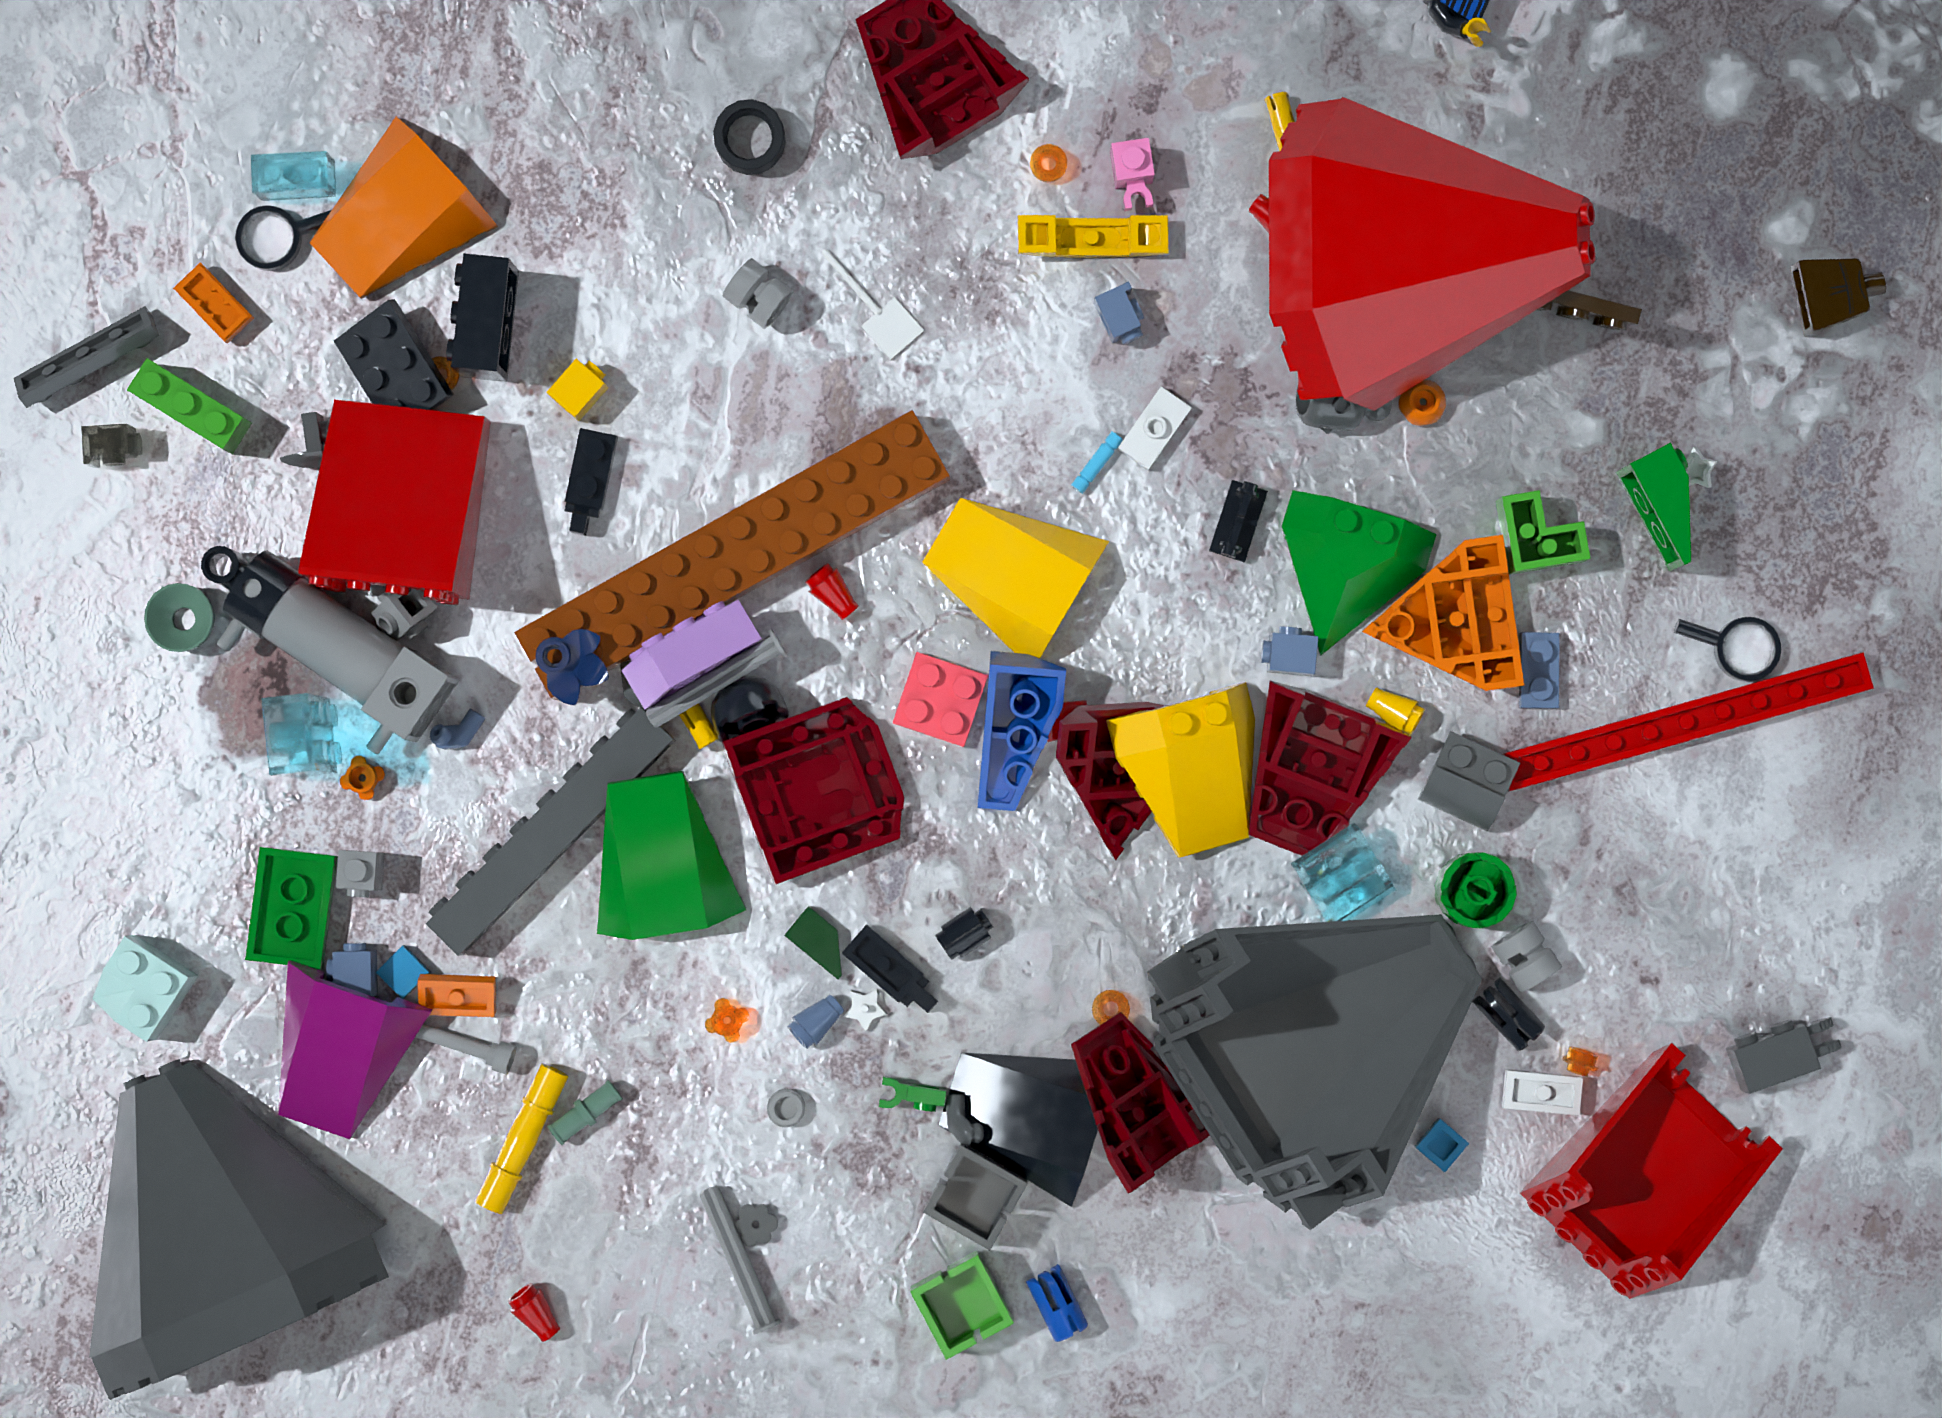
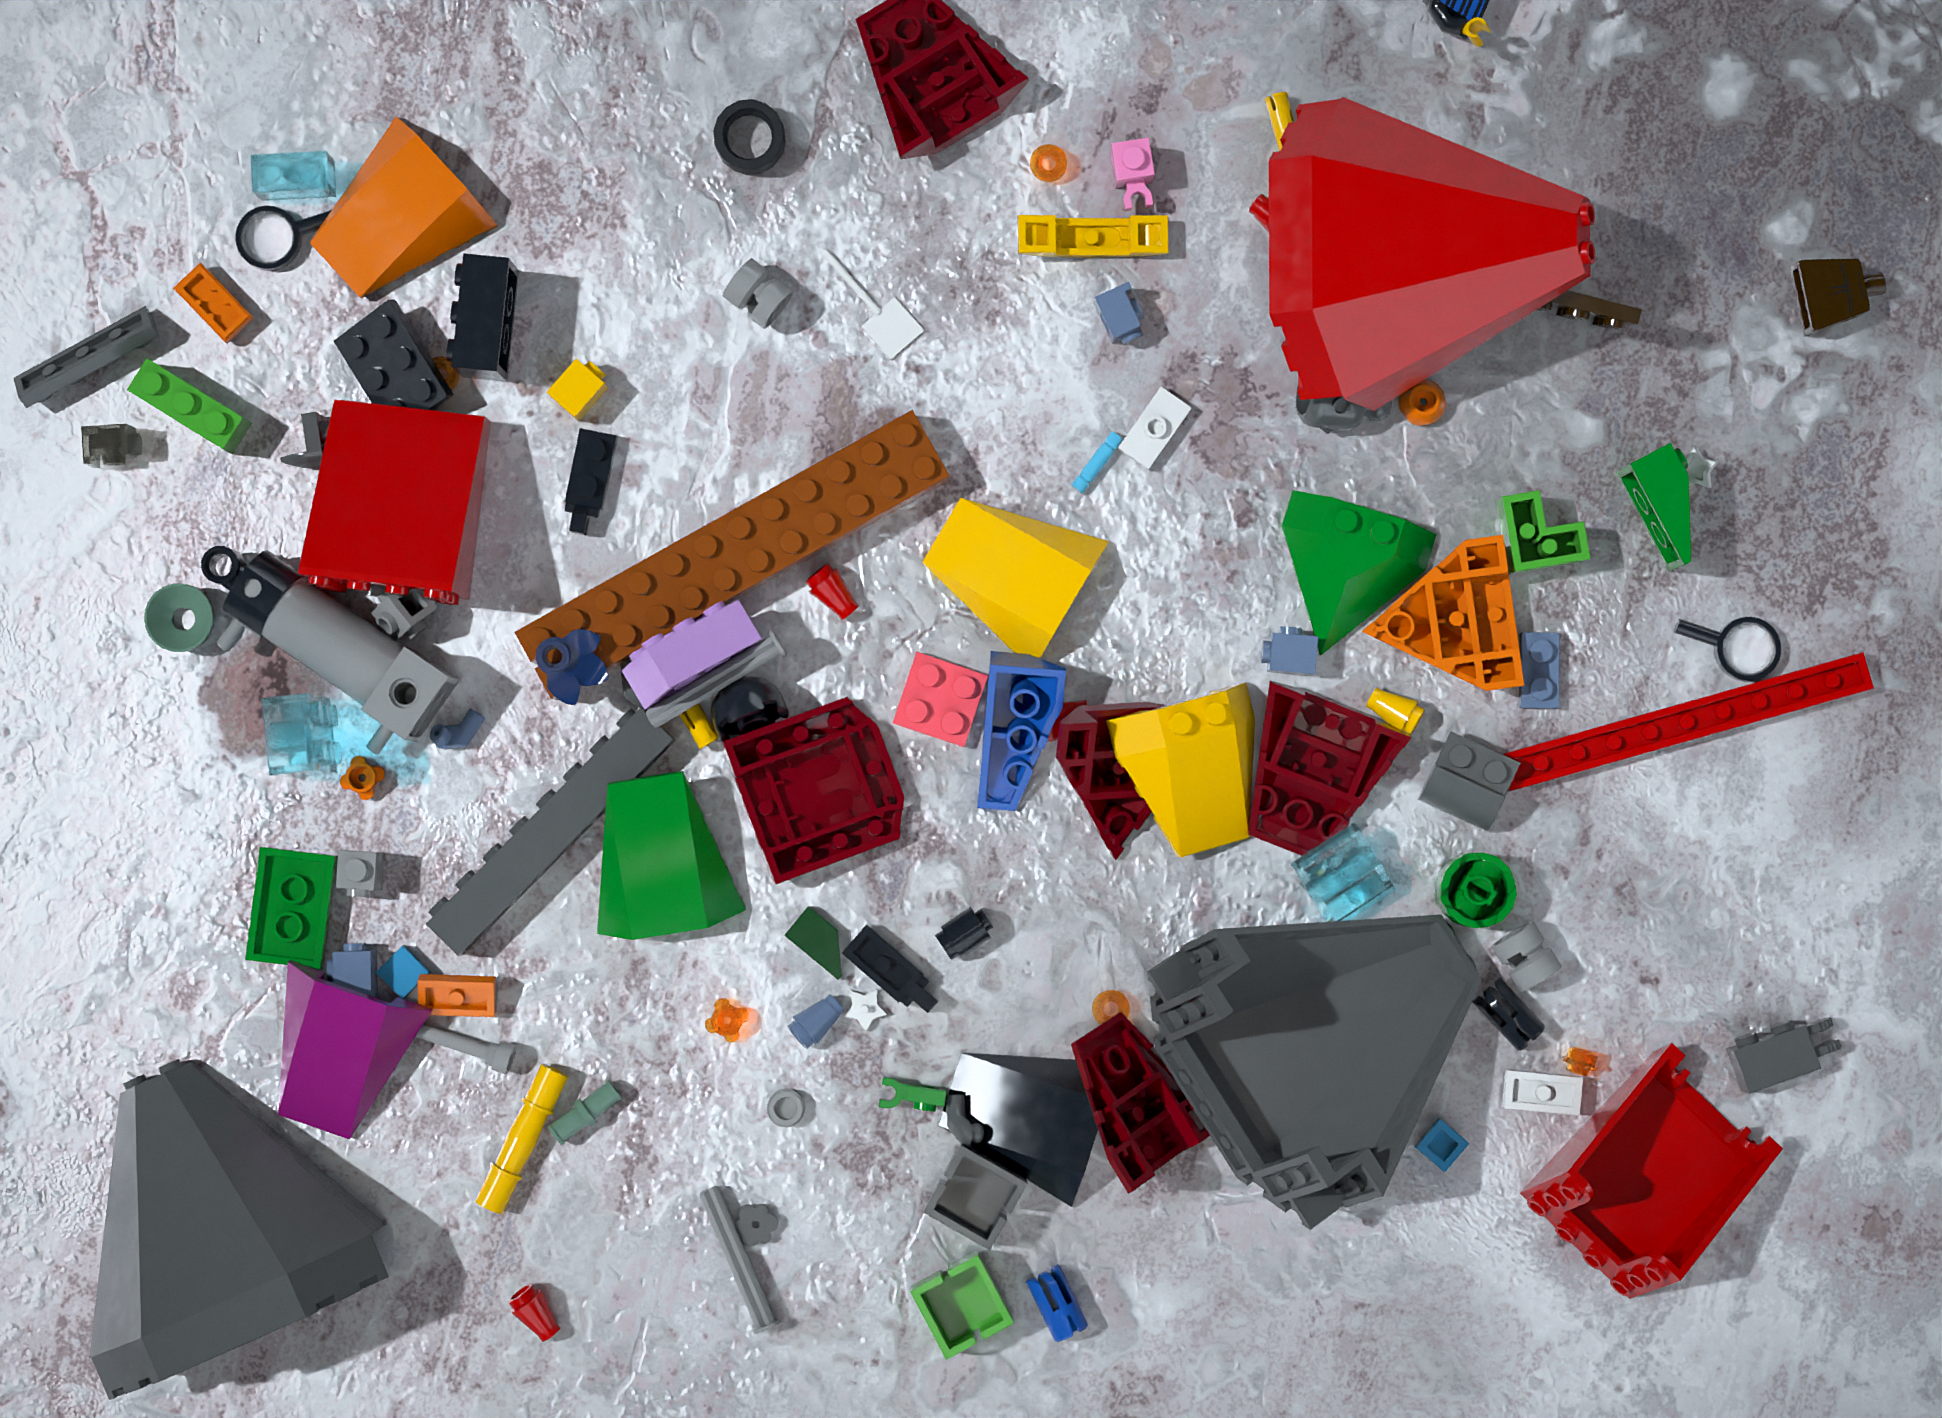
(142, 987): light aqua slope -> none
(1238, 520): black hinge -> none

